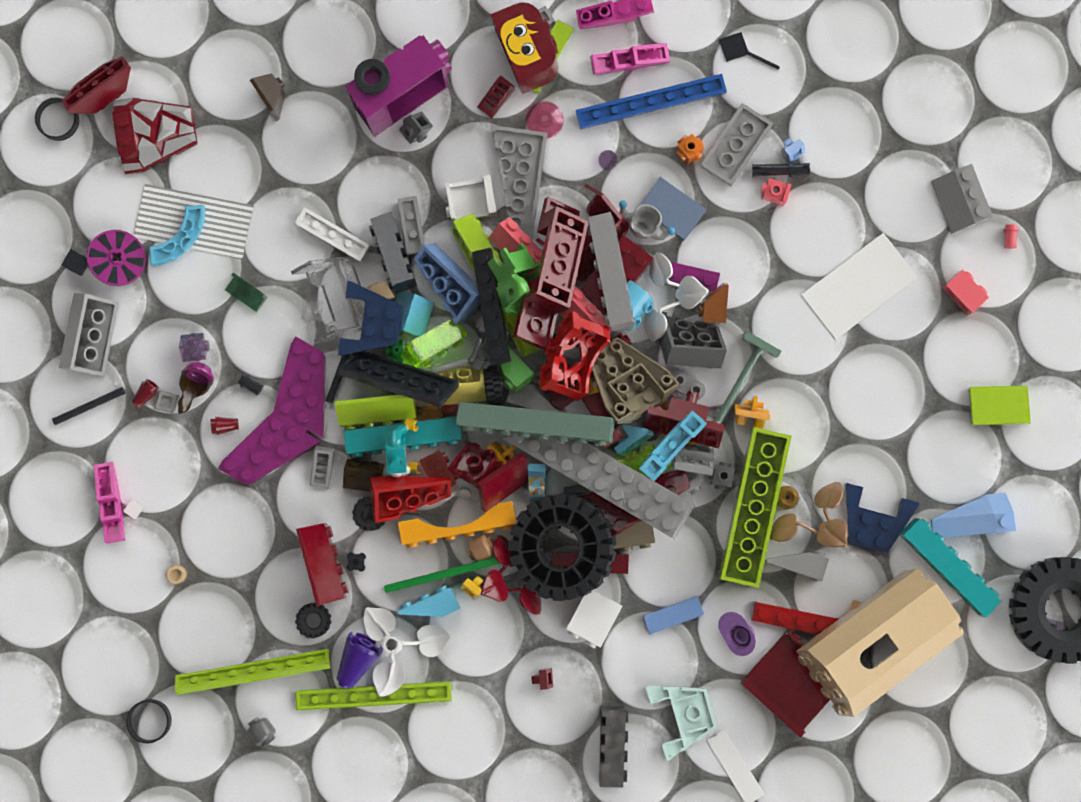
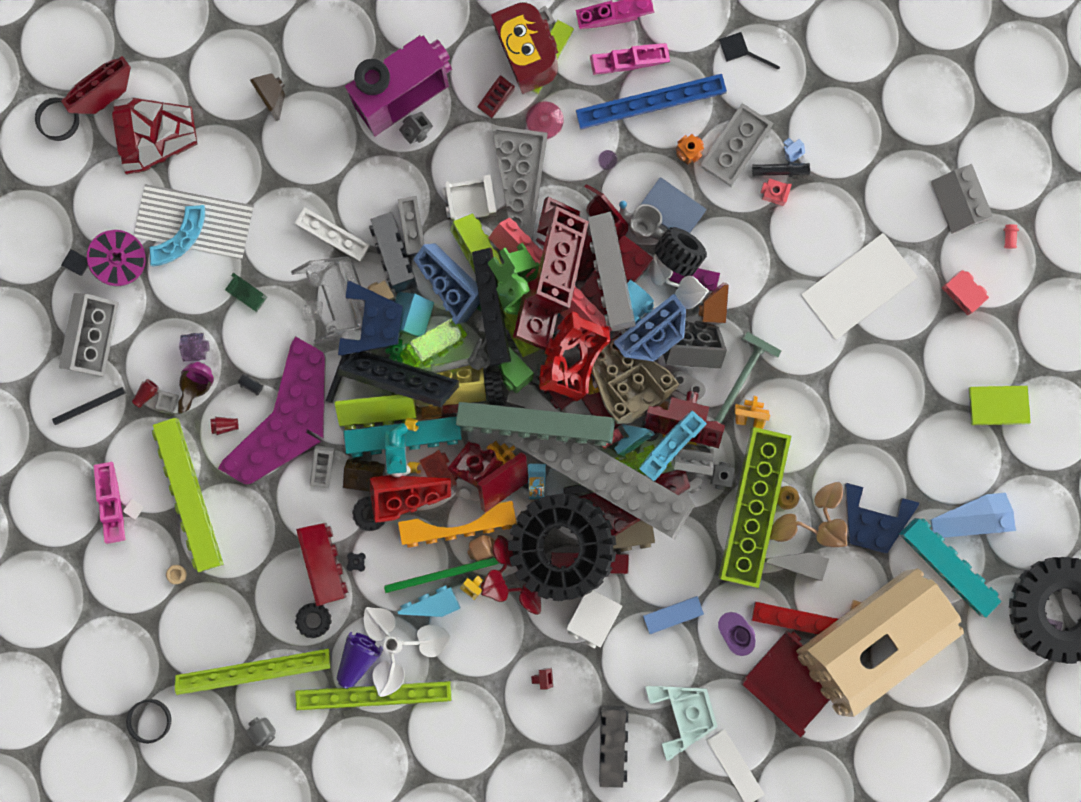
(187, 494): none -> lime brick
(654, 332): none -> medium blue wedge
(680, 251): none -> black tyre

